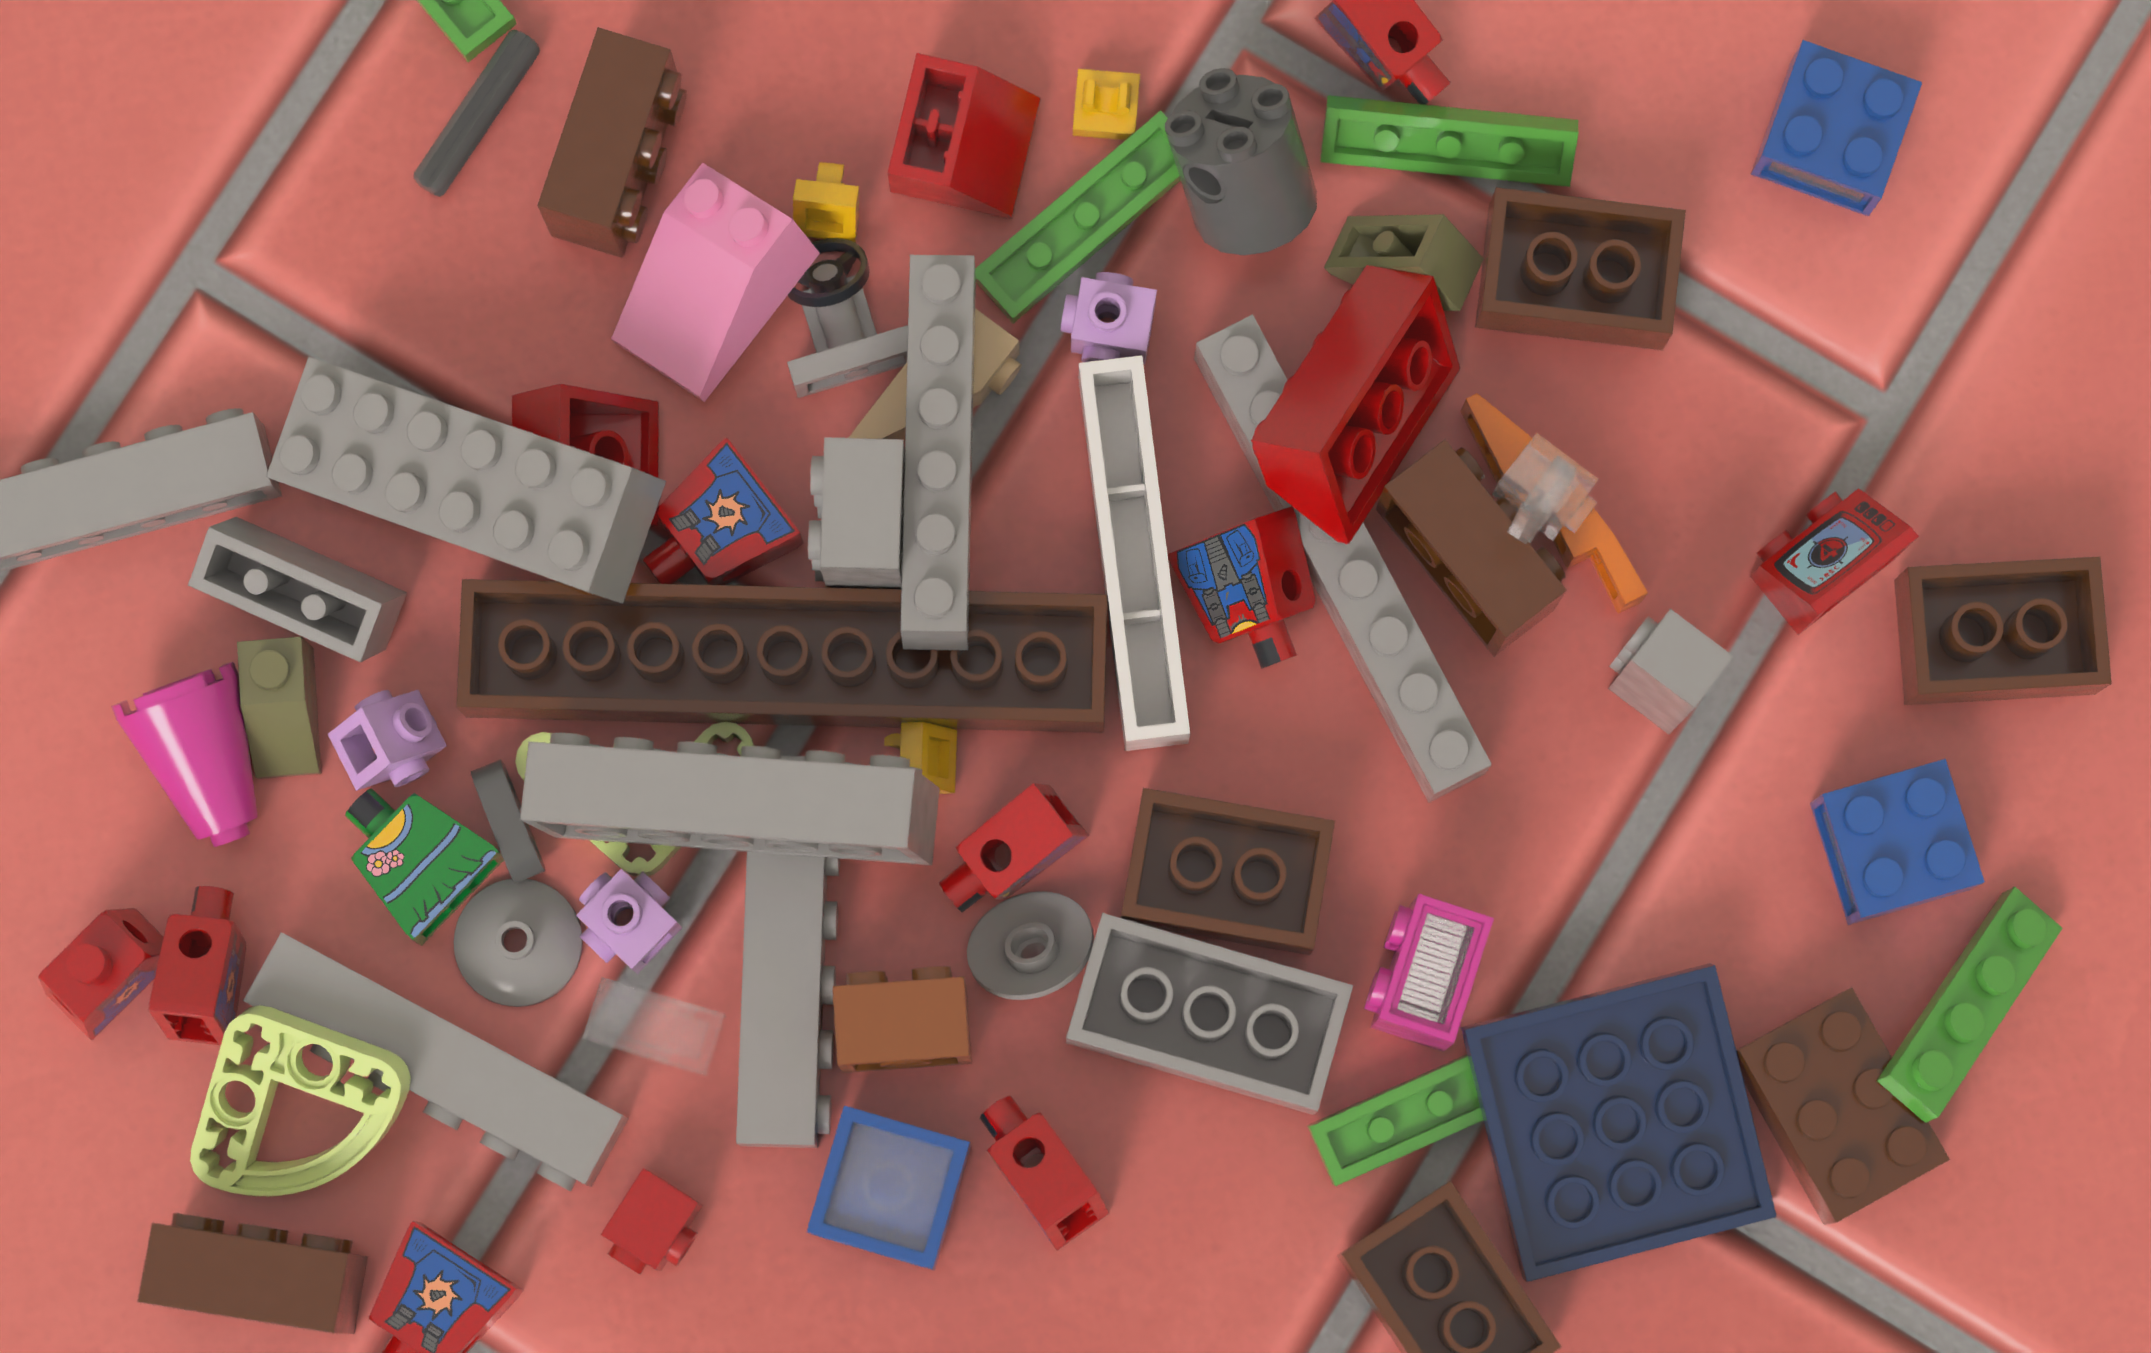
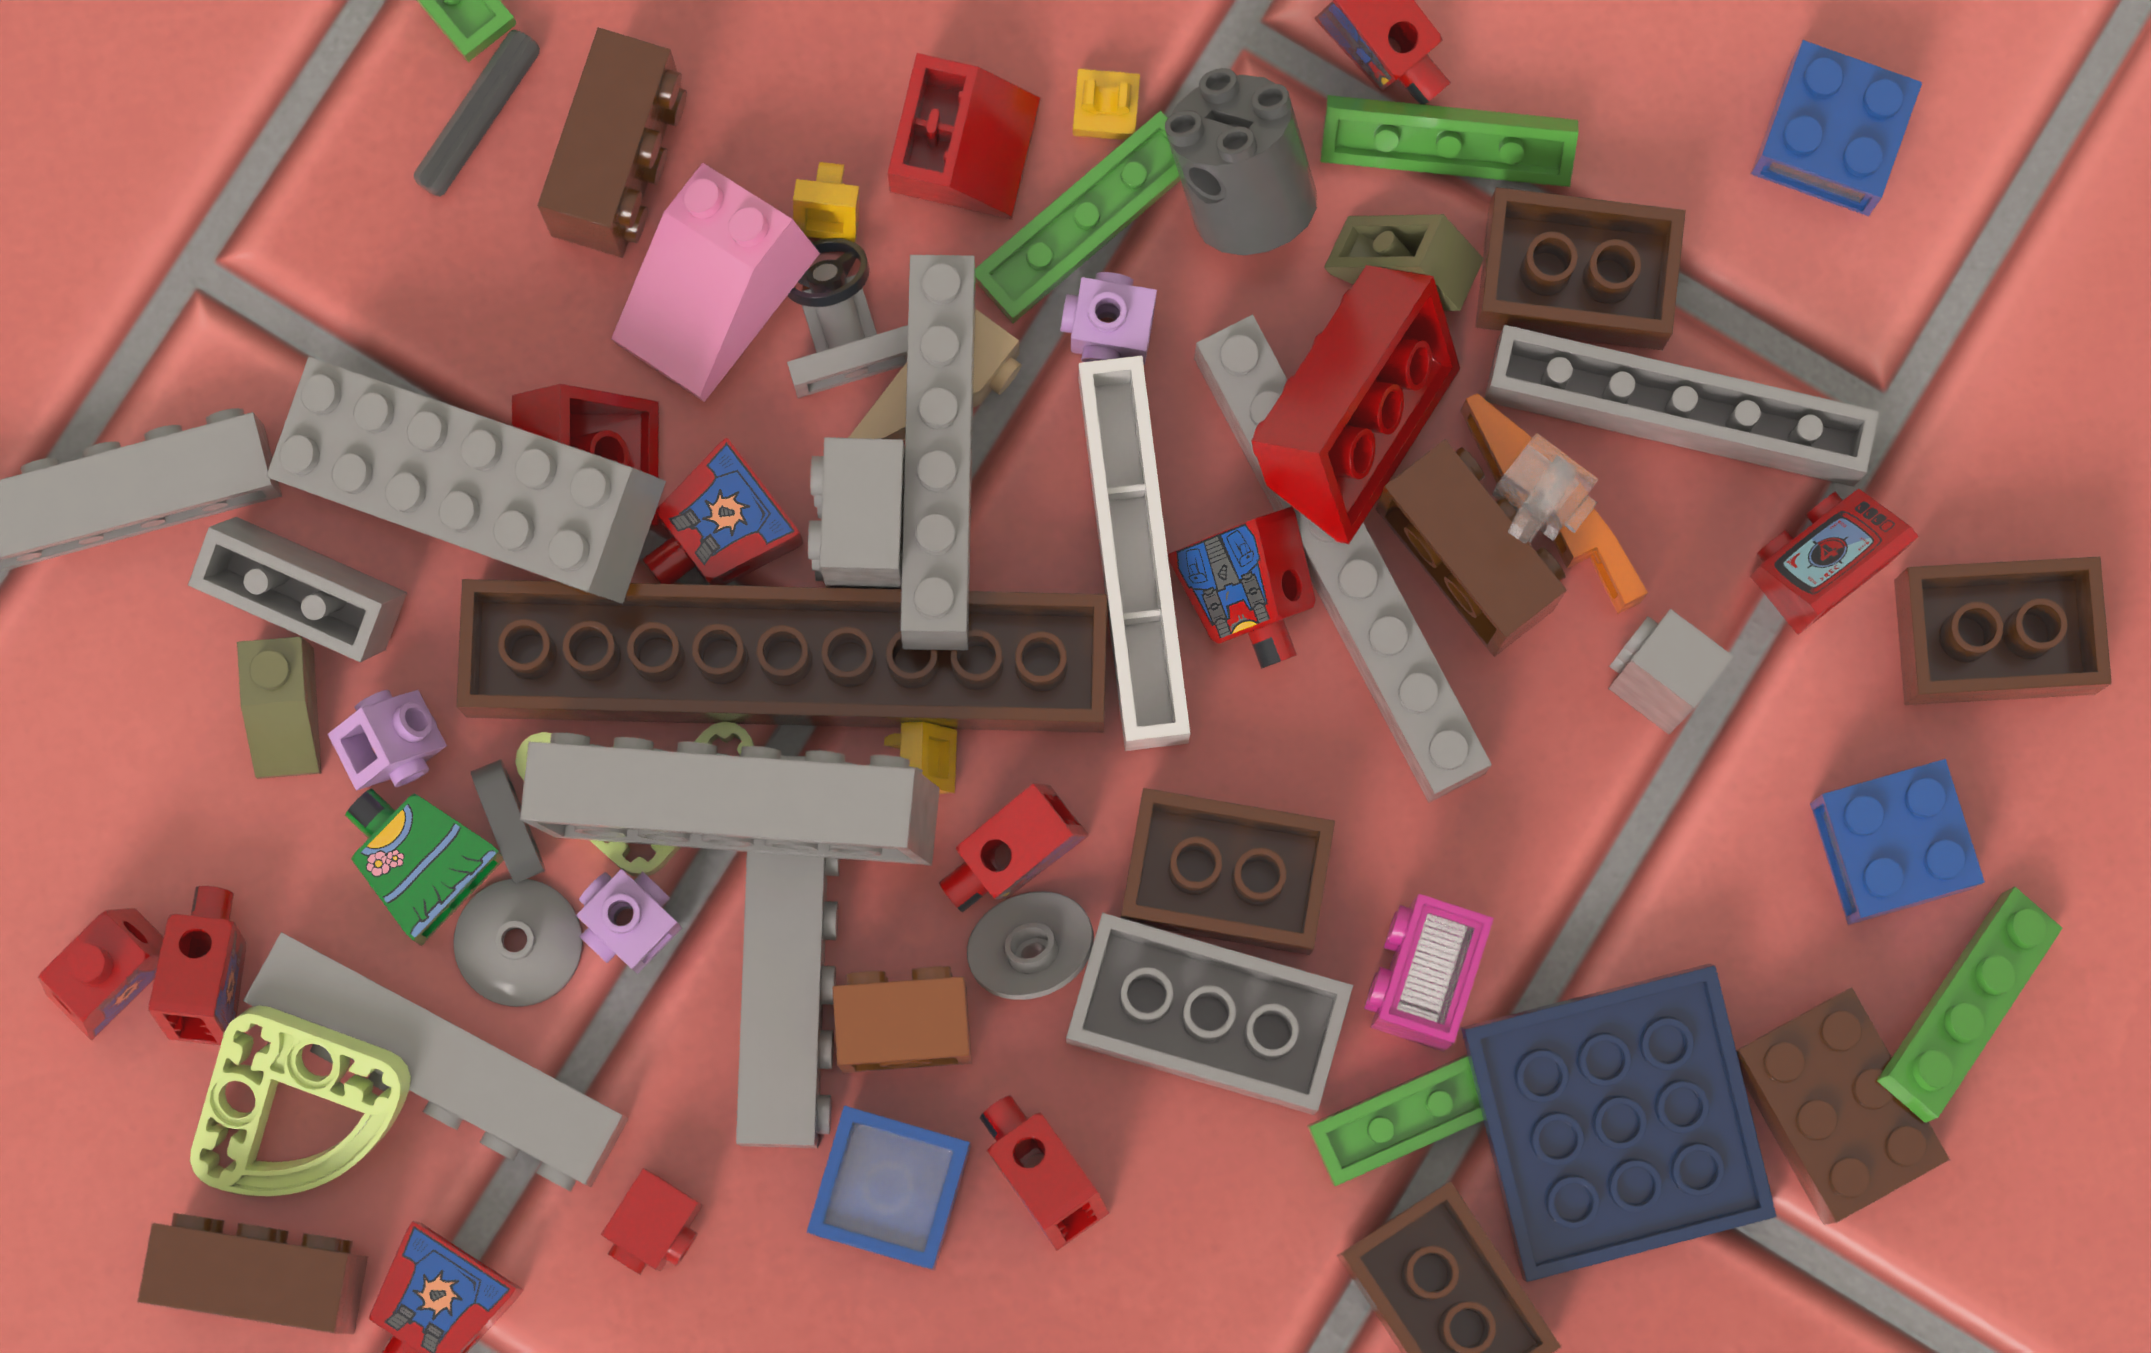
(197, 751): dark pink cone -> none
(654, 1026): clear tile -> none
(1681, 406): none -> light grey brick

